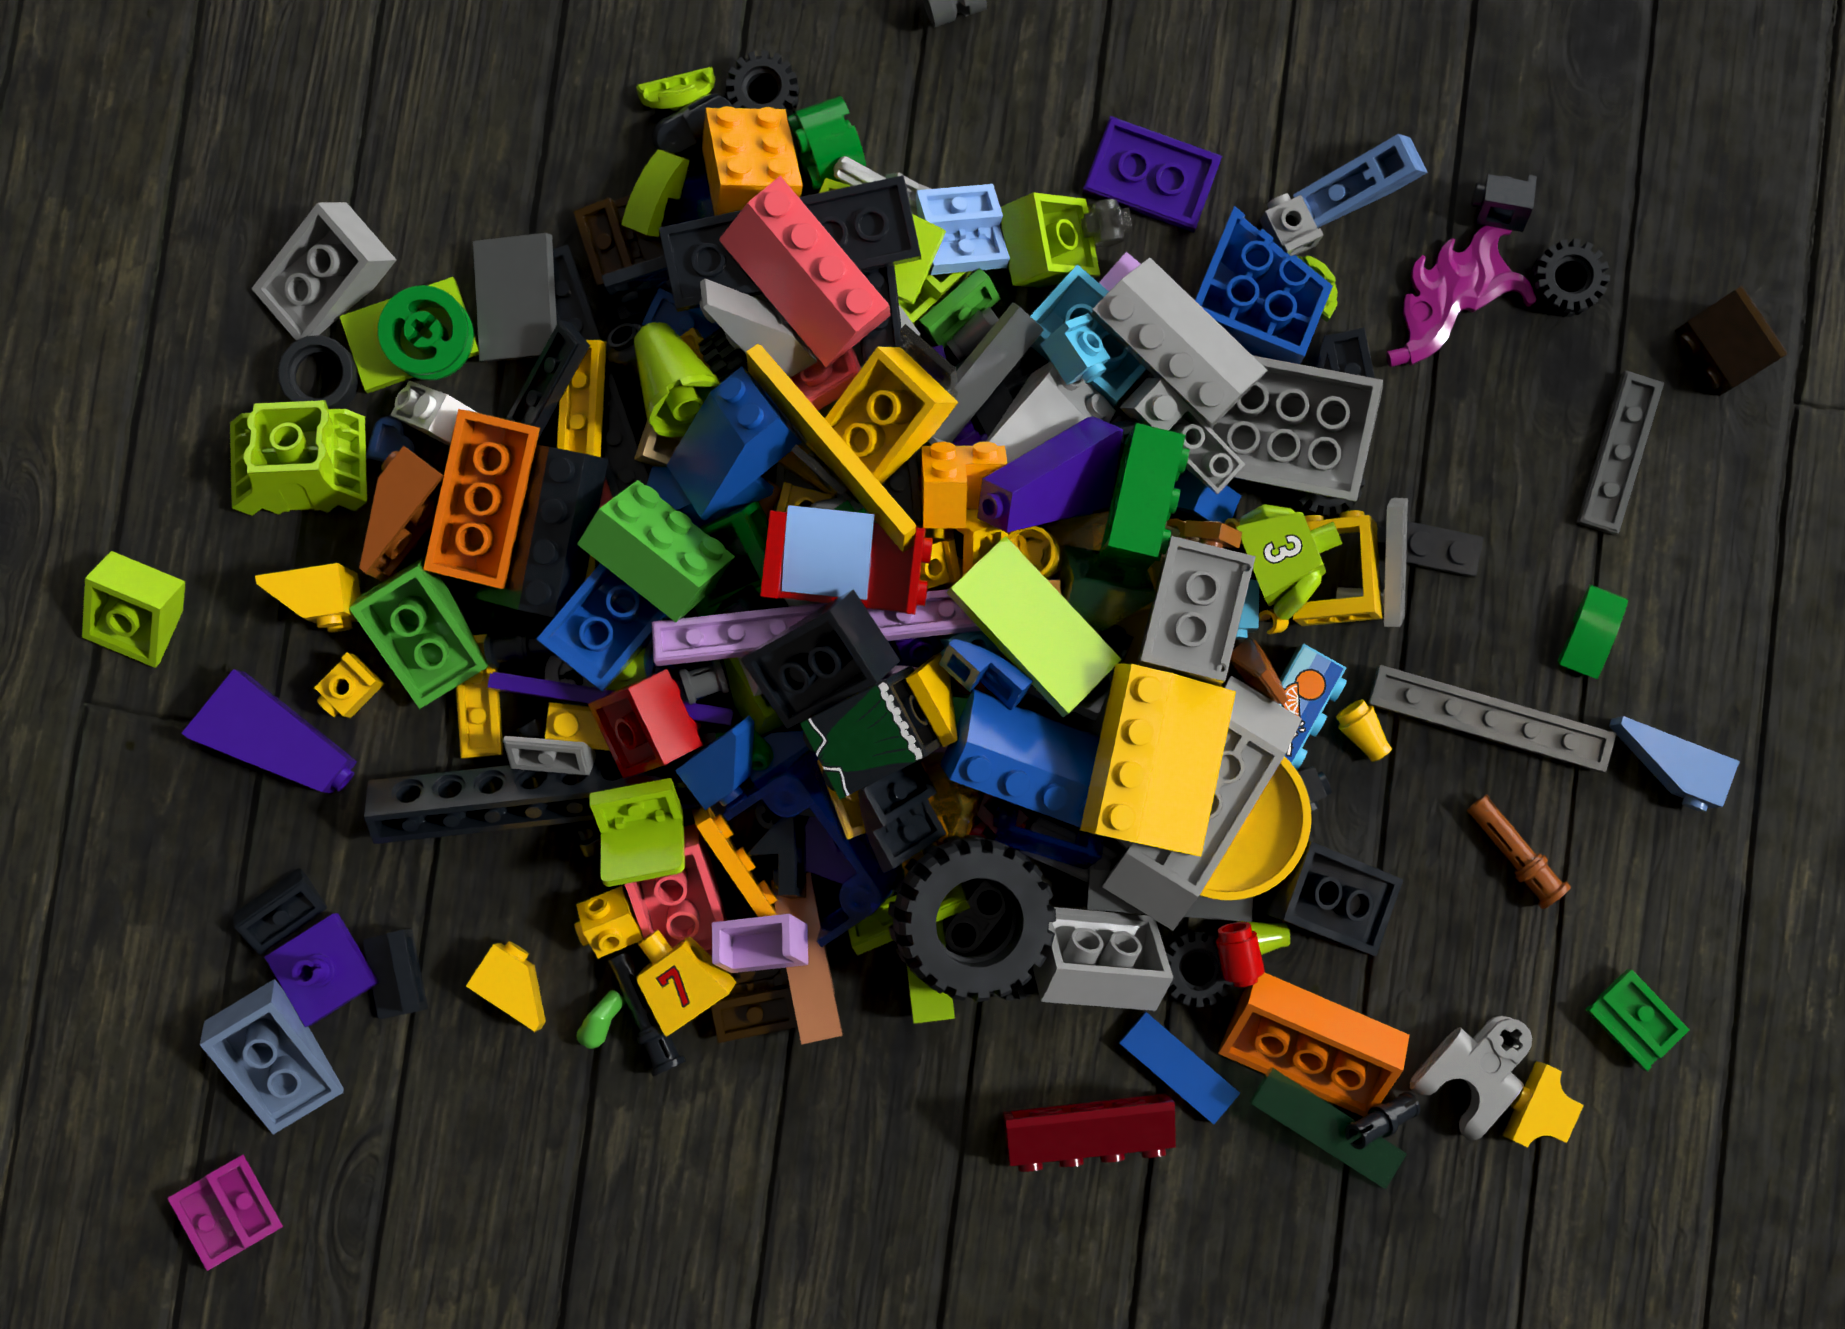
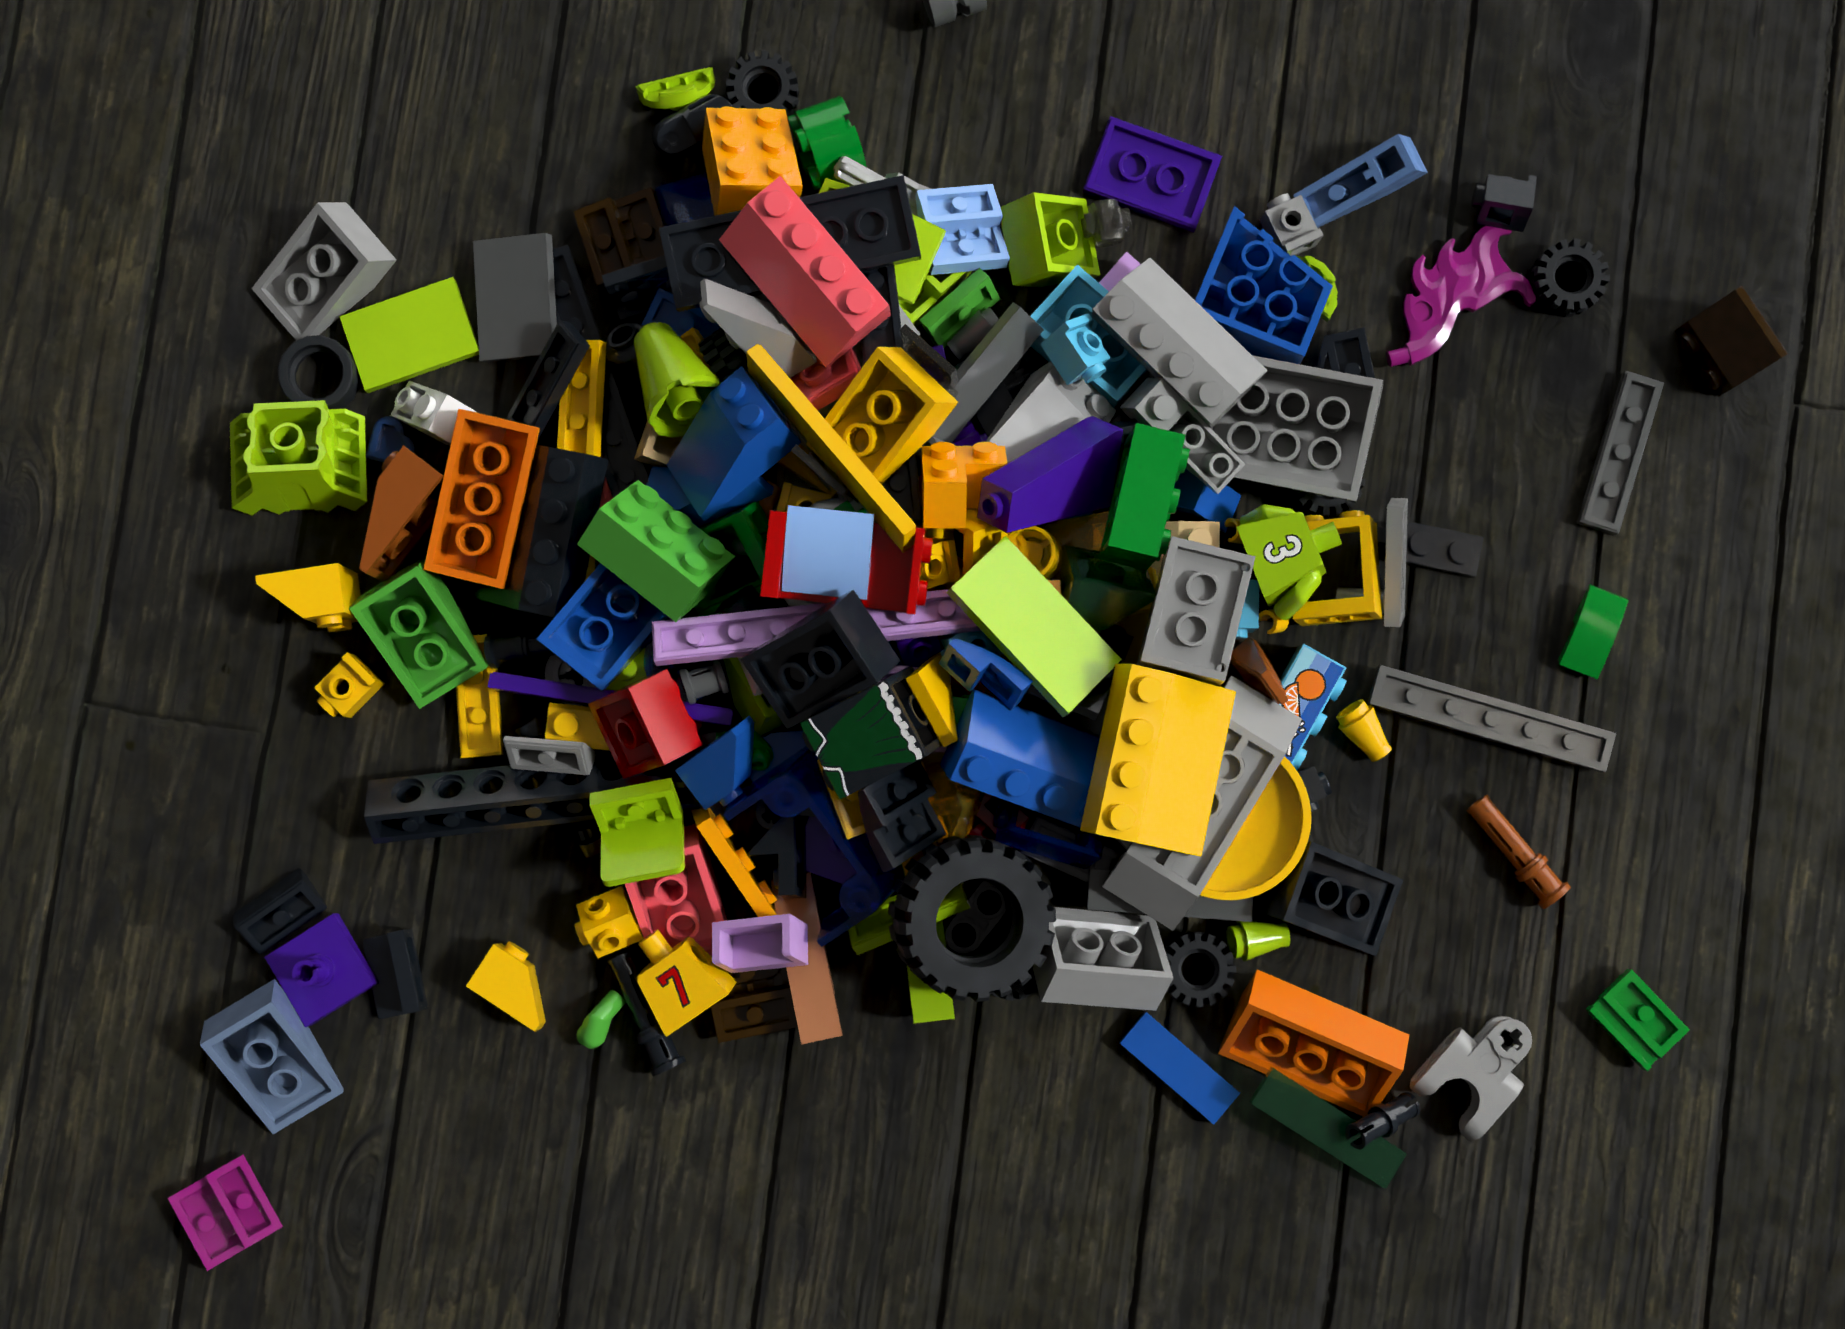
(131, 608): lime slope -> none
(265, 732): dark purple slope -> none
(402, 312): green wheel -> none
(659, 180): lime slope -> none
(1090, 1130): dark red slope -> none
(1208, 533): dark orange plate -> none
(1239, 954): red brick -> none
(1542, 1108): yellow brick -> none
(1681, 766): medium blue slope -> none

